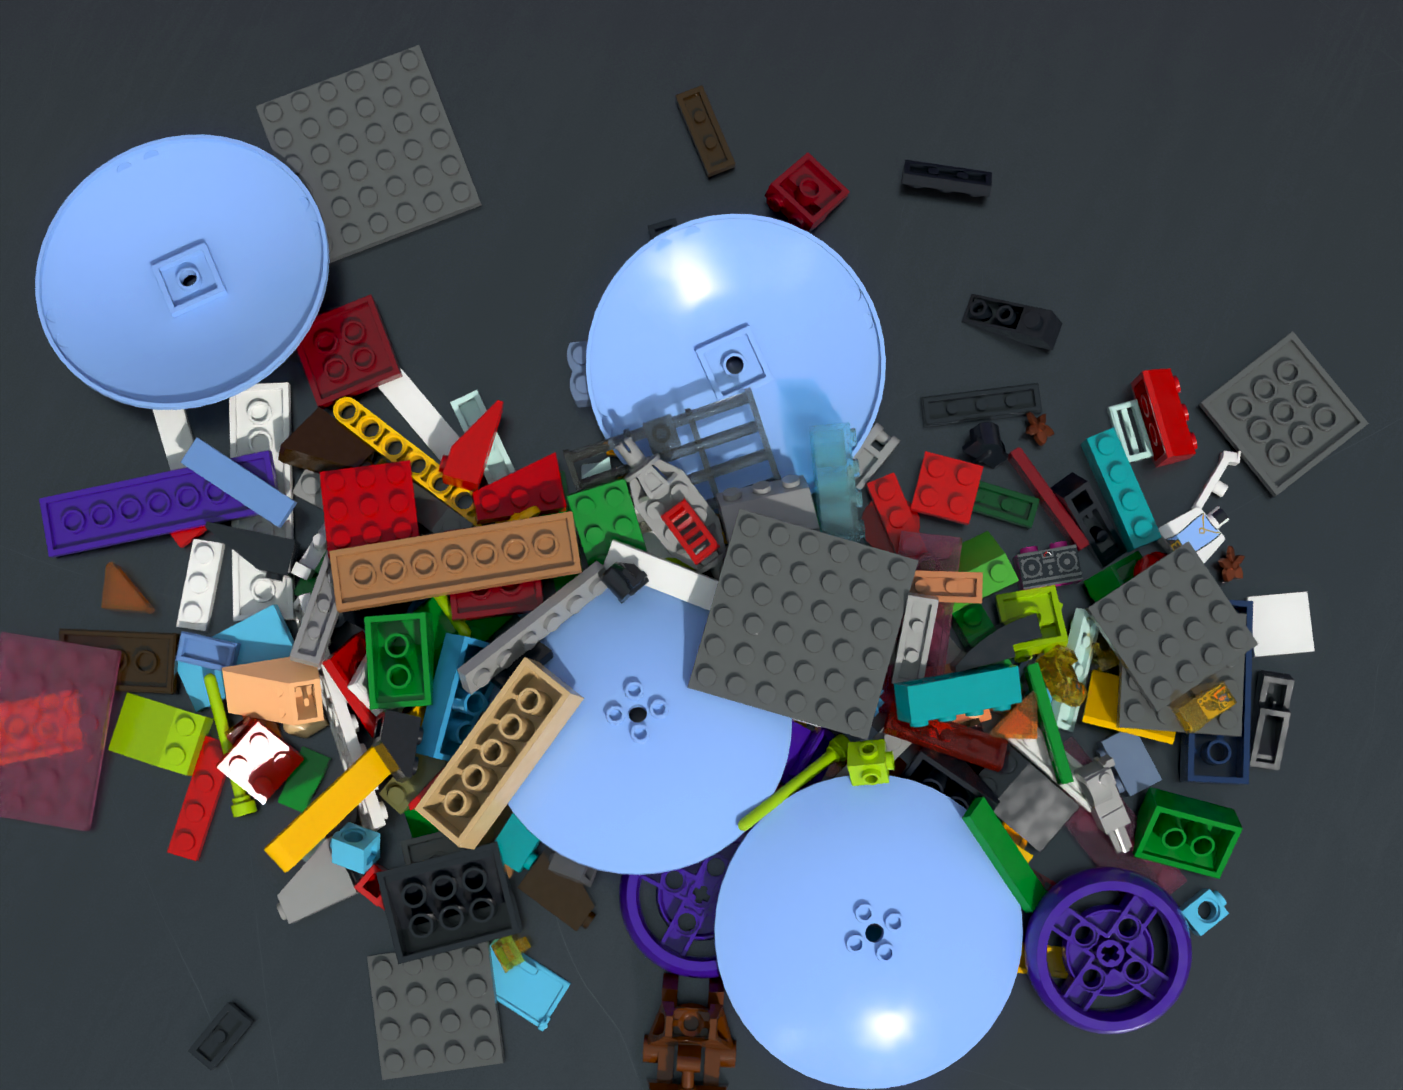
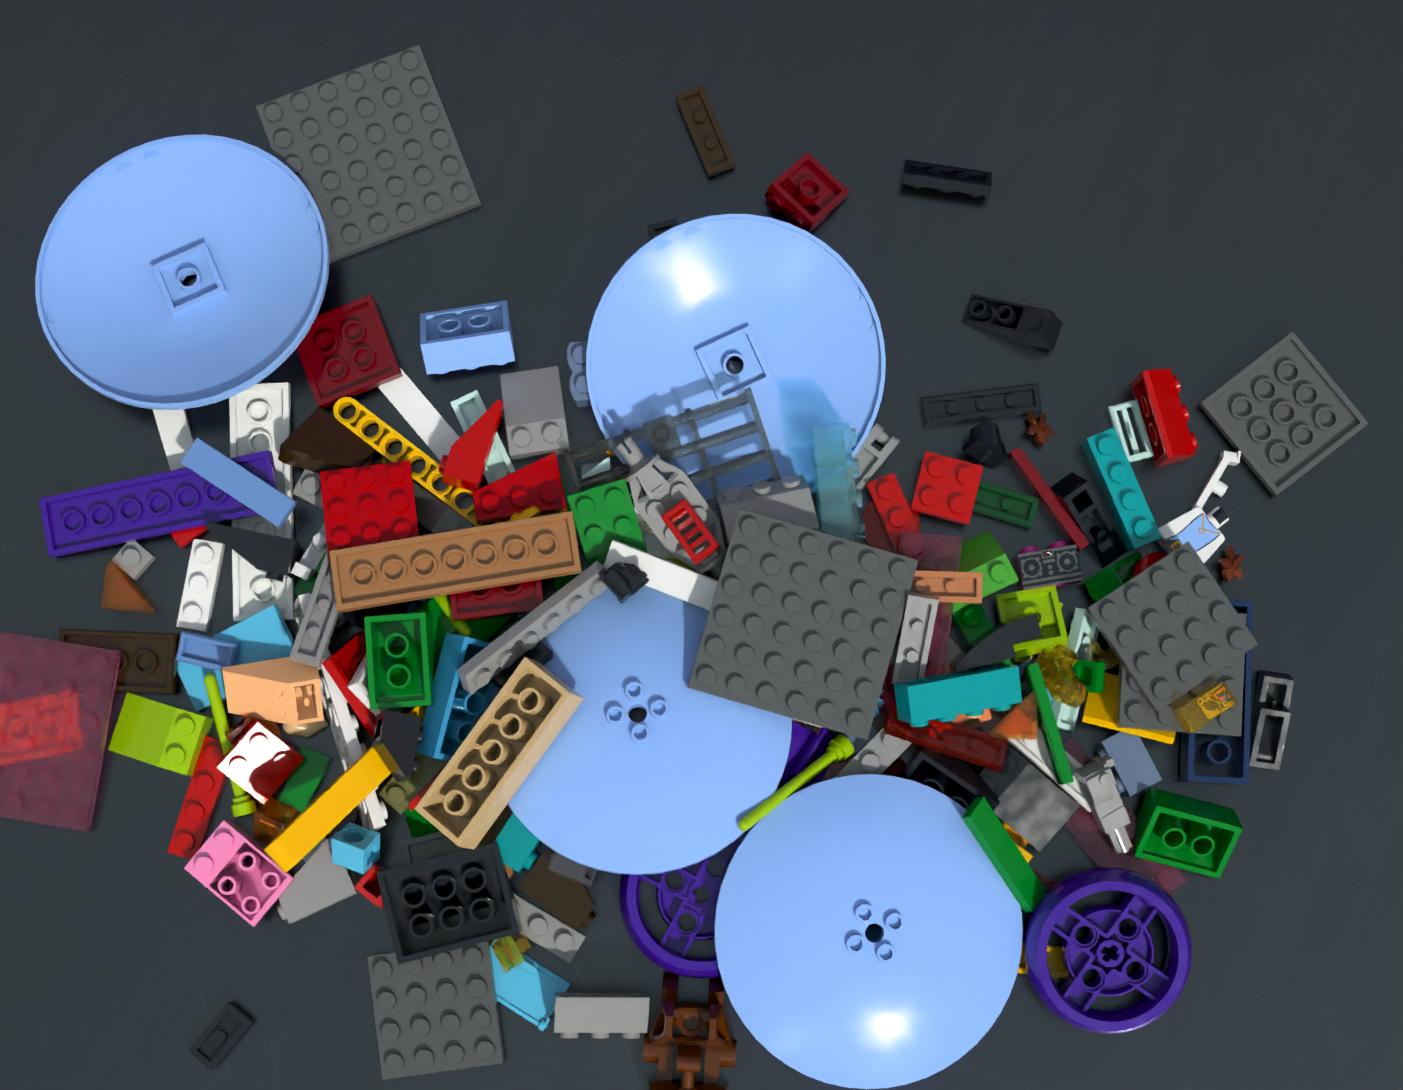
(133, 559): none -> light grey plate
(239, 872): none -> bright pink slope
(272, 819): none -> clear orange slope
(466, 337): none -> light blue slope
(534, 413): none -> light grey slope
(548, 930): none -> light grey plate
(601, 1014): none -> light grey slope
(869, 762): lime brick -> none
(1090, 674): none -> green plate
(1190, 910): medium azure brick -> none
(1281, 624): white tile -> none

